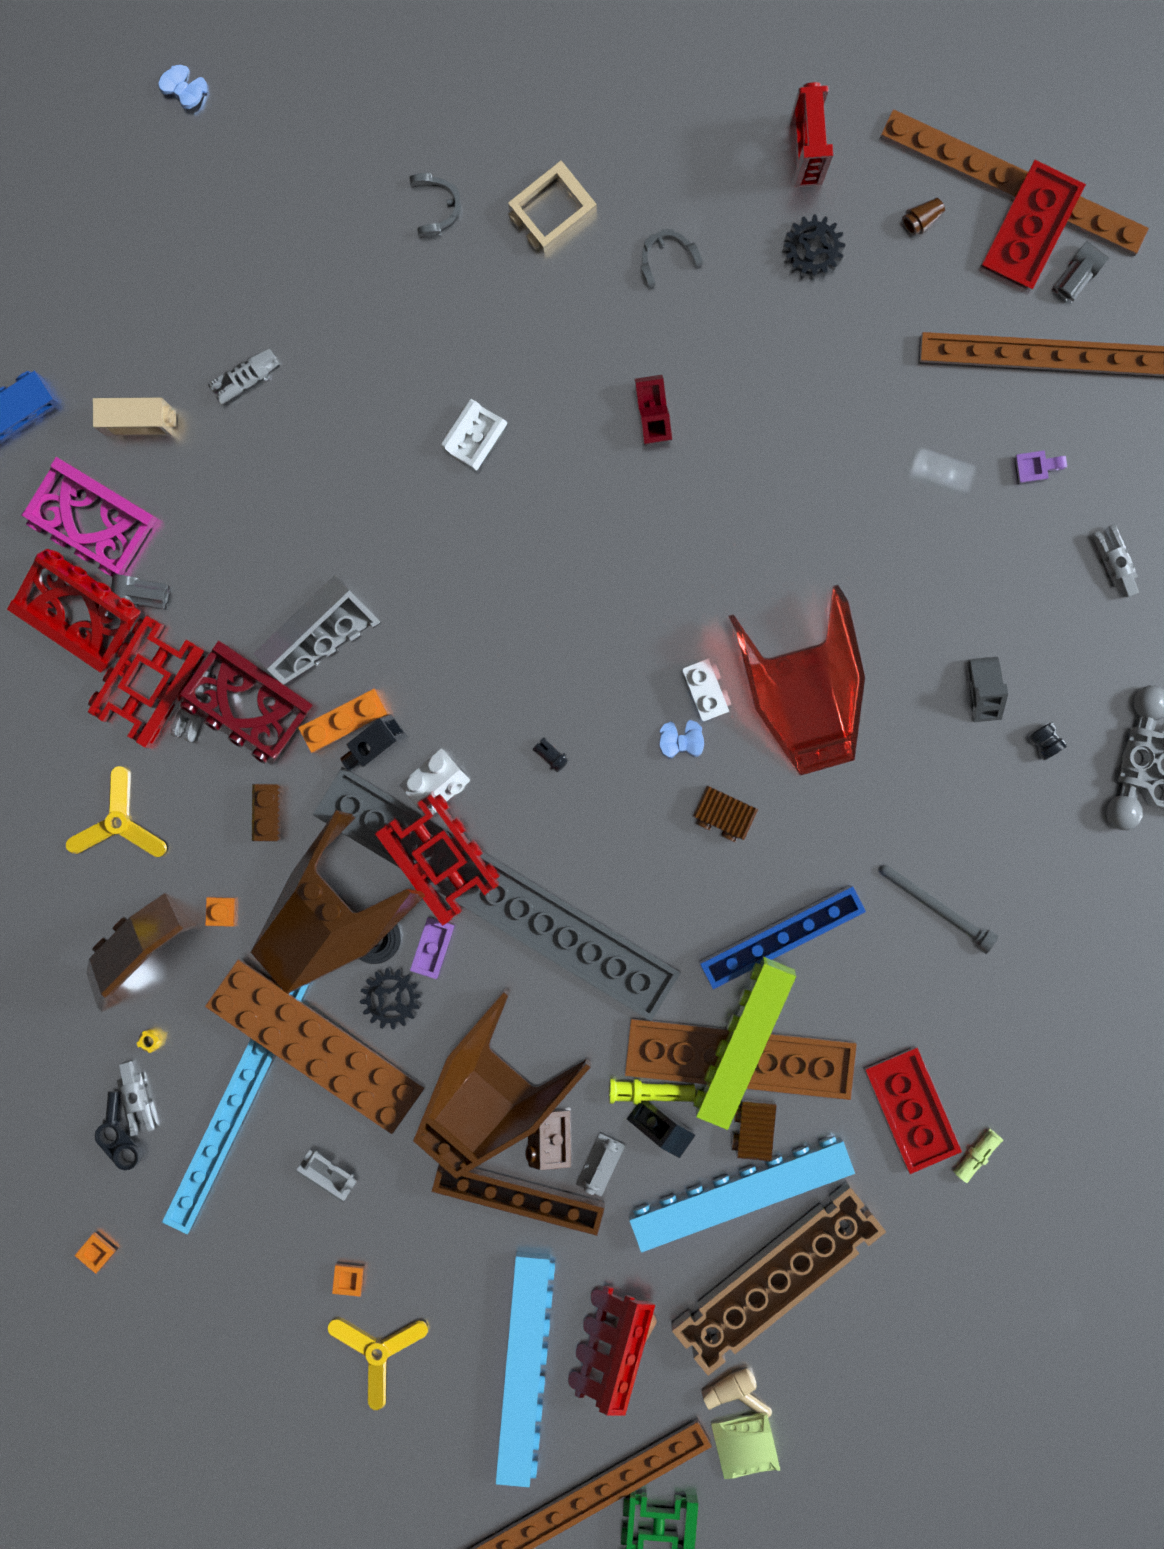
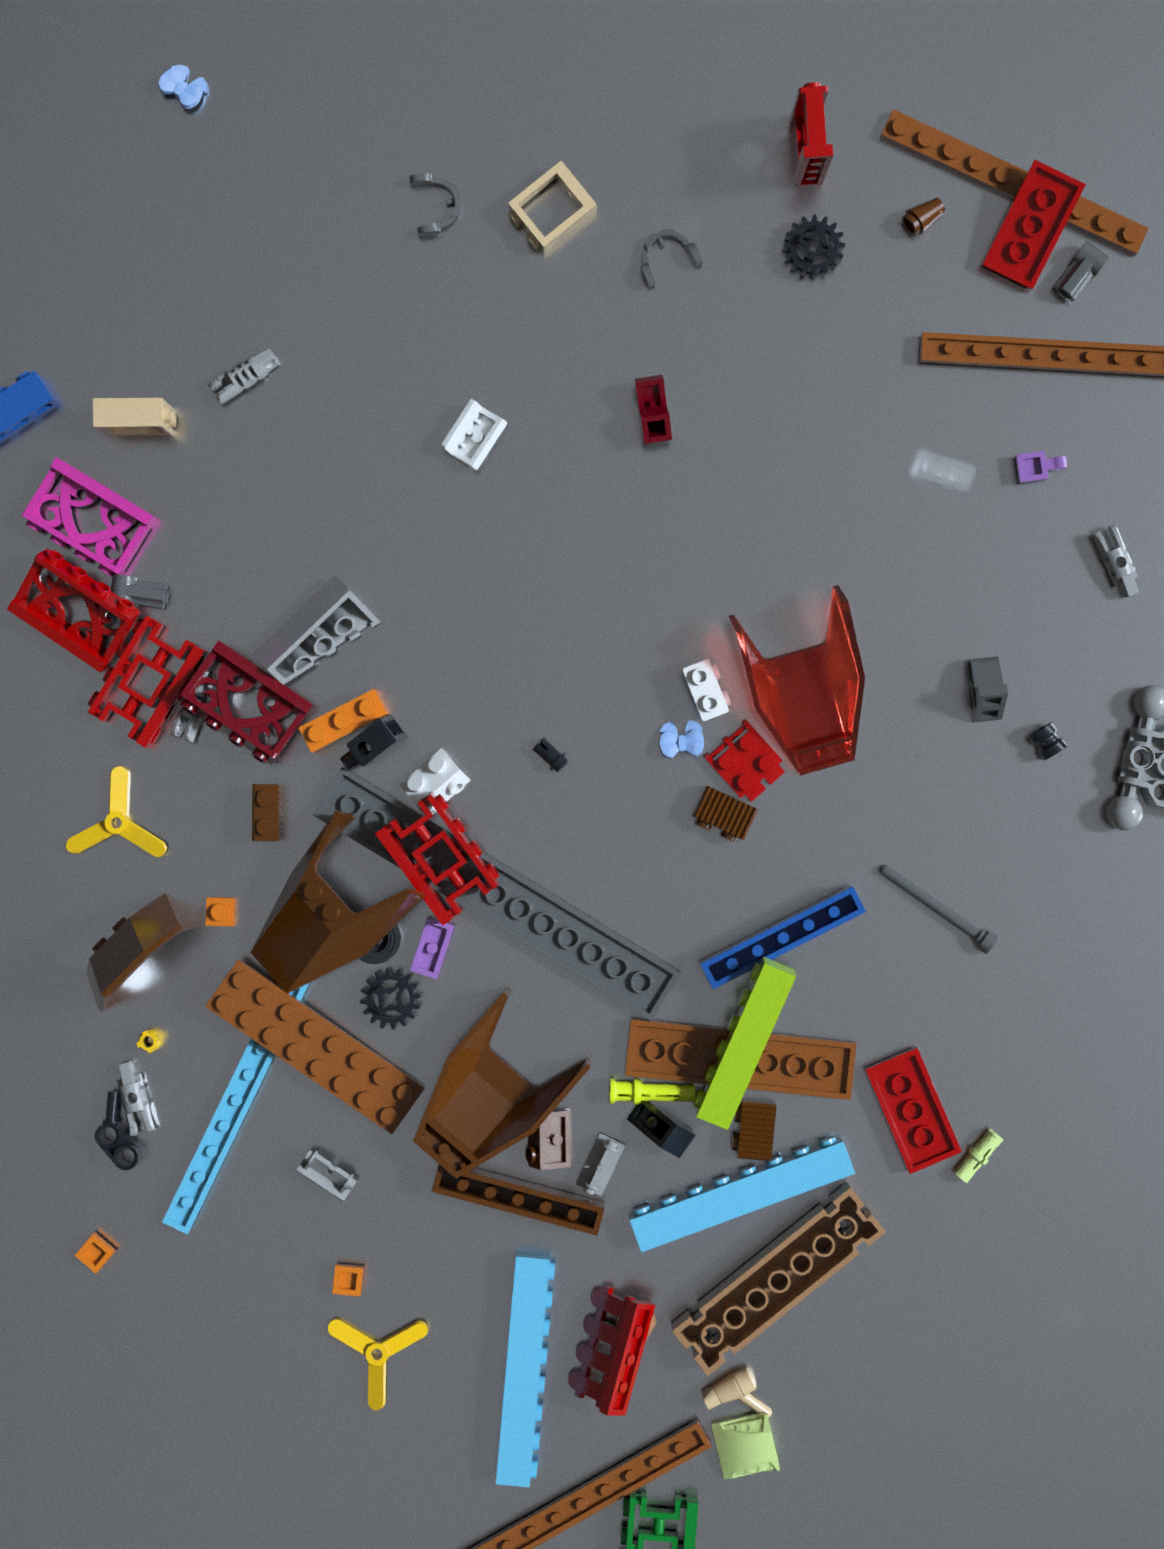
(746, 762): none -> red plate

